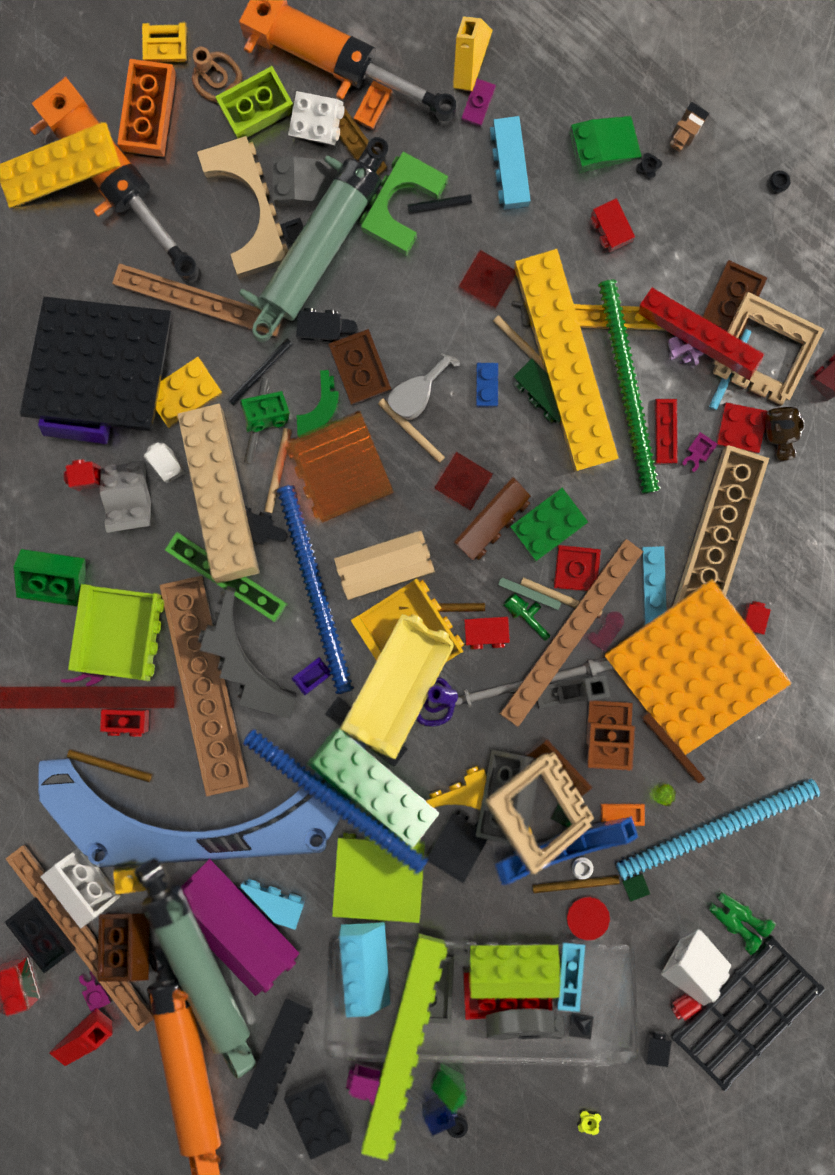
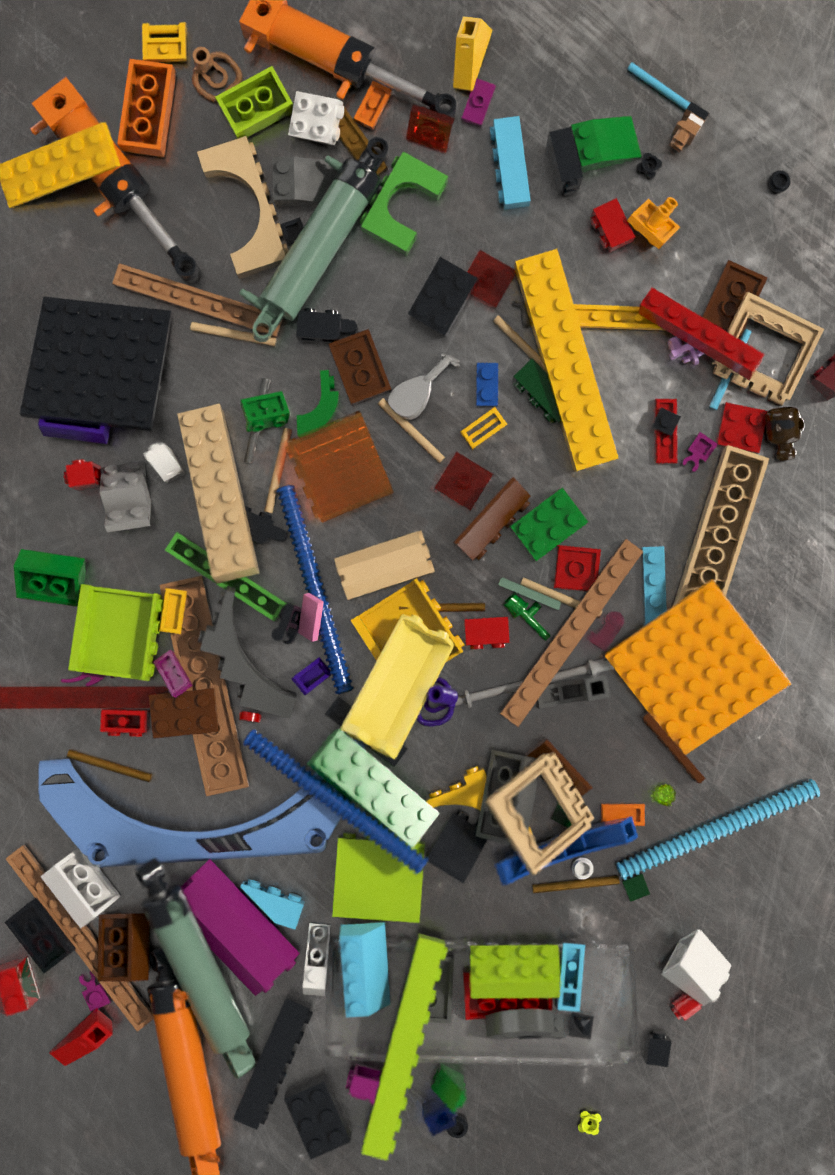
(126, 881): yellow torso -> none
(172, 673): none -> magenta plate
(173, 611): none -> yellow tile
(185, 391): yellow plate -> none
(185, 715): none -> reddish brown plate
(225, 332): none -> tan piece
(250, 717): none -> red tile
(260, 371): black bar -> none
(288, 624): none -> black plate
(310, 617): none -> bright pink tile
(316, 960): none -> white slope
(429, 128): none -> clear red plate
(439, 203): black bar -> none
(443, 296): none -> black brick
(468, 439): none -> yellow tile
(564, 161): none -> black brick
(588, 918): red tile -> none
(610, 735): dark orange bracket -> none
(628, 385): green piece -> none
(654, 221): none -> light orange plate
(657, 85): none -> medium azure bar
(665, 422): none -> black plate
(735, 916): green piece -> none
(740, 1036): black door -> none
(756, 617): red brick -> none

